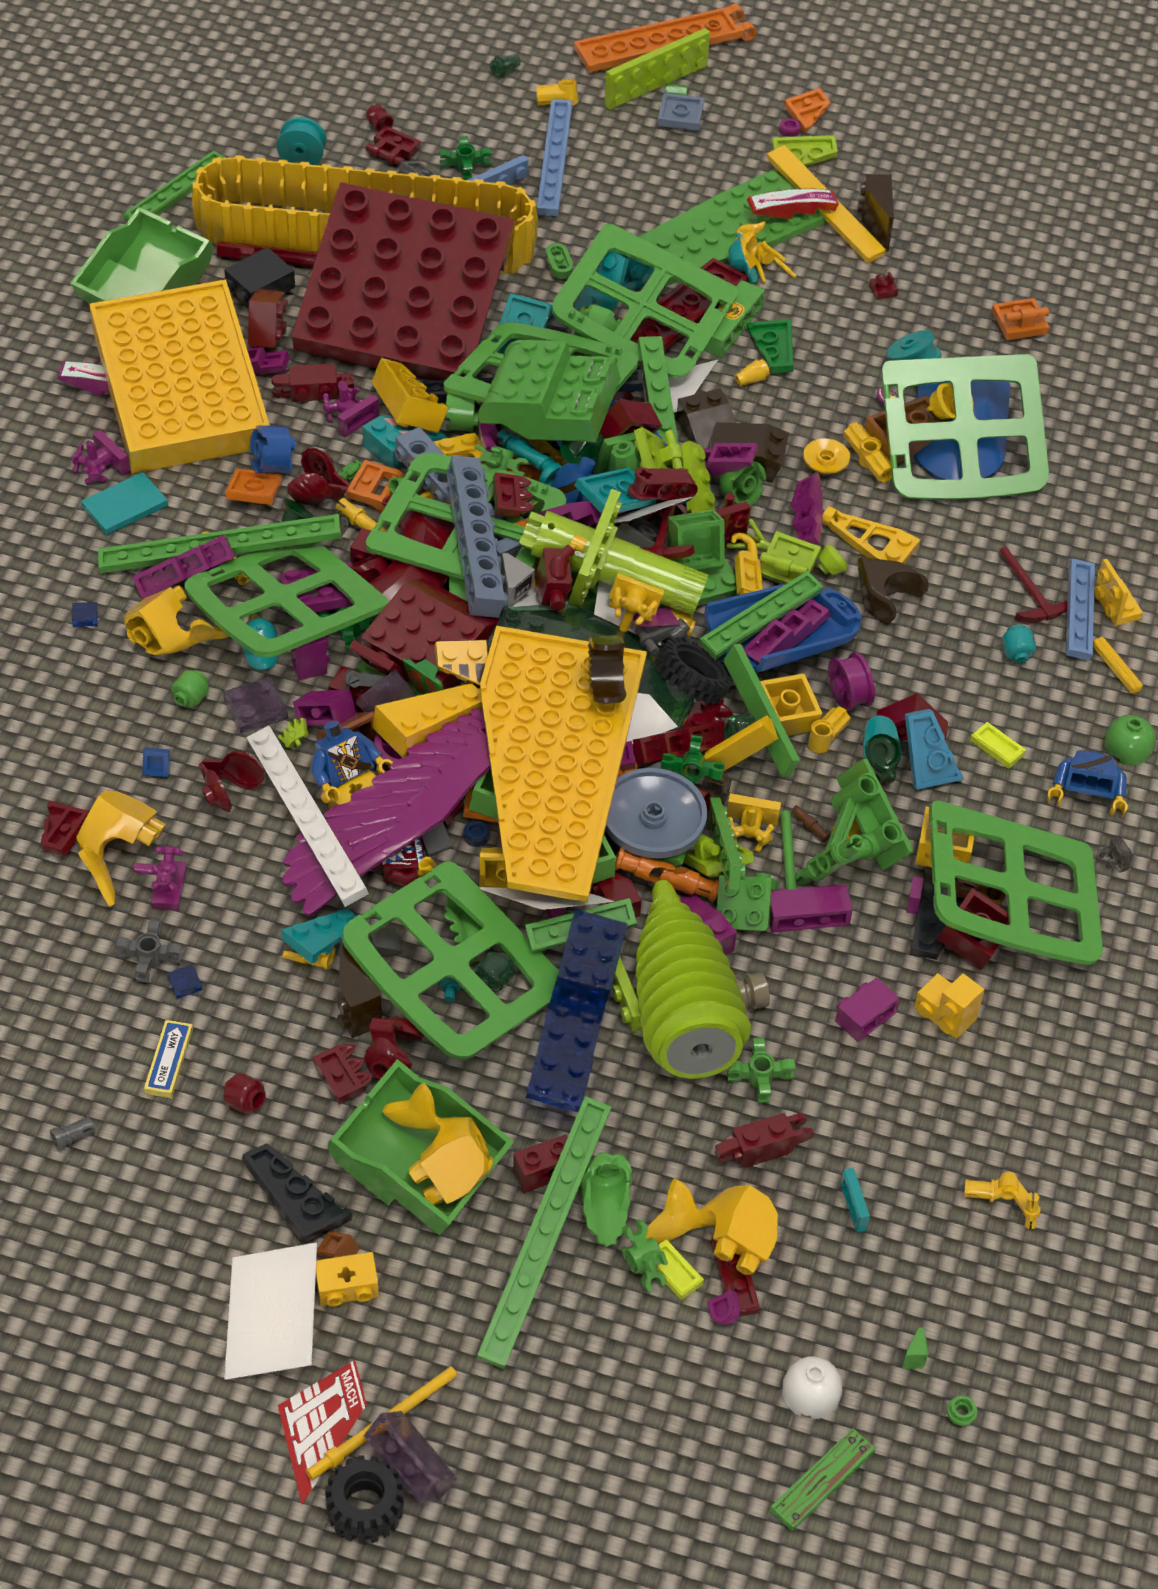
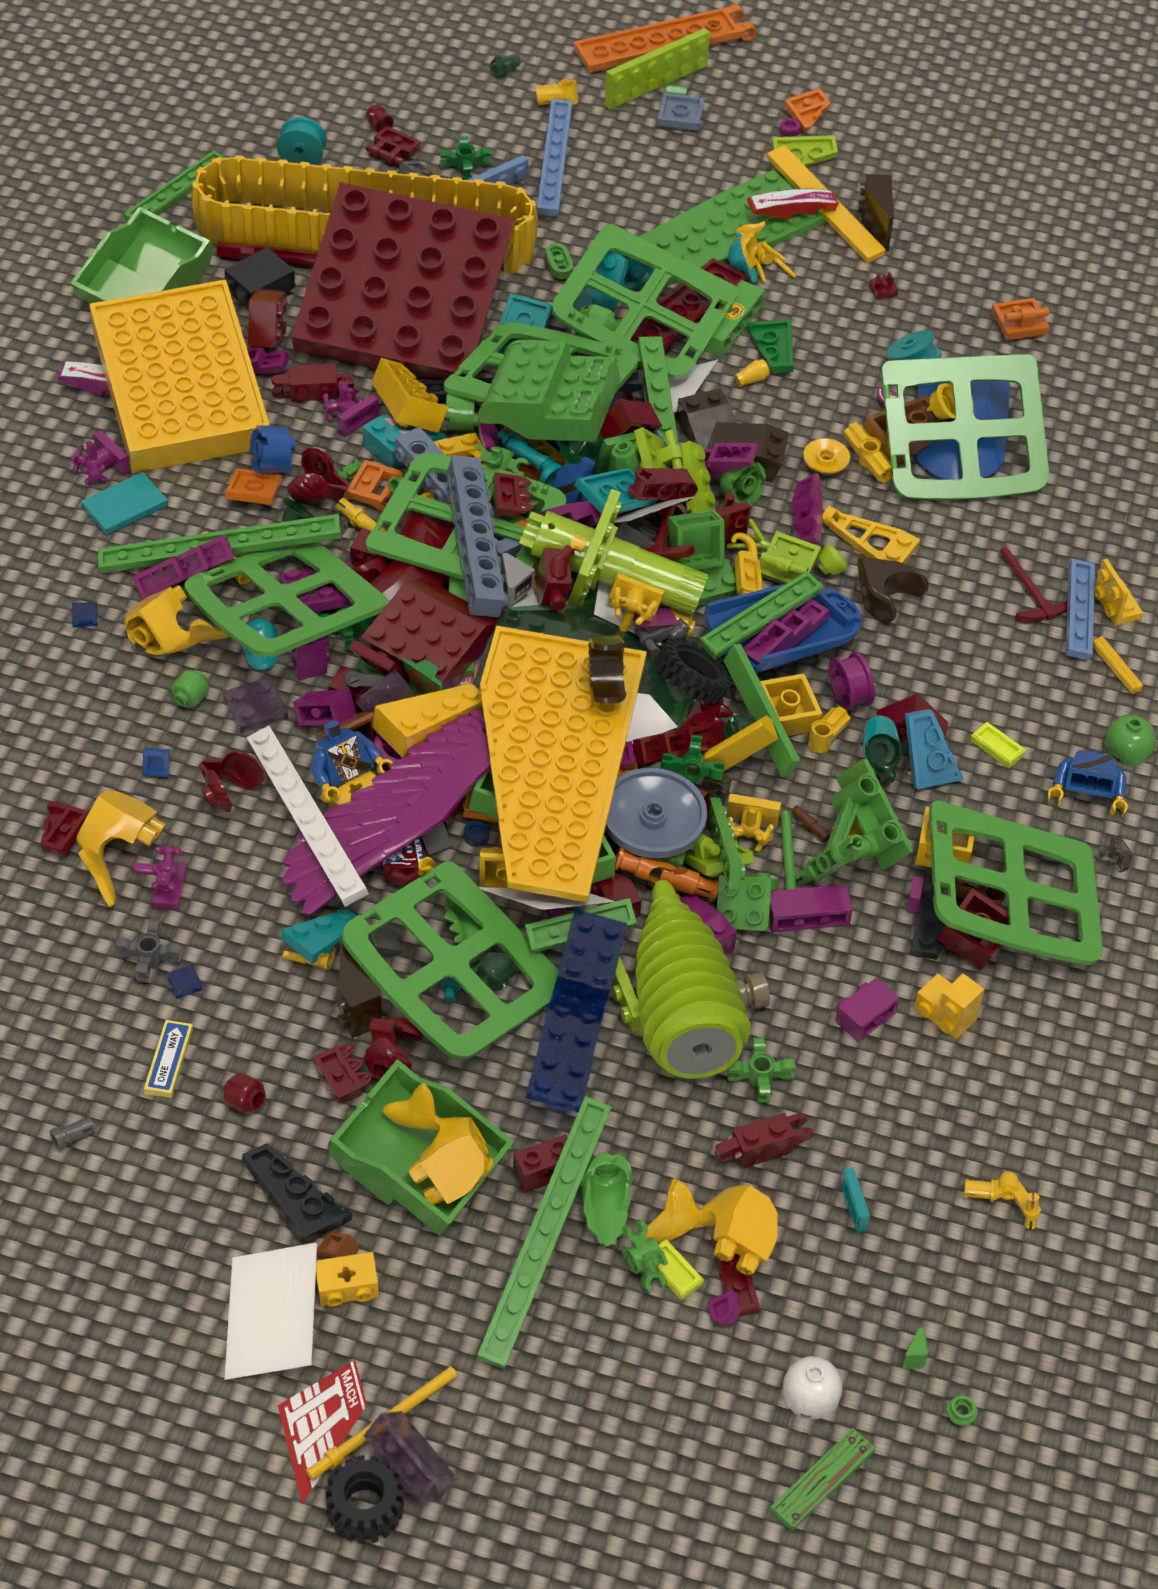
(294, 733): lime piece -> none
(462, 659): yellow wing -> none
(1019, 643): teal head -> none

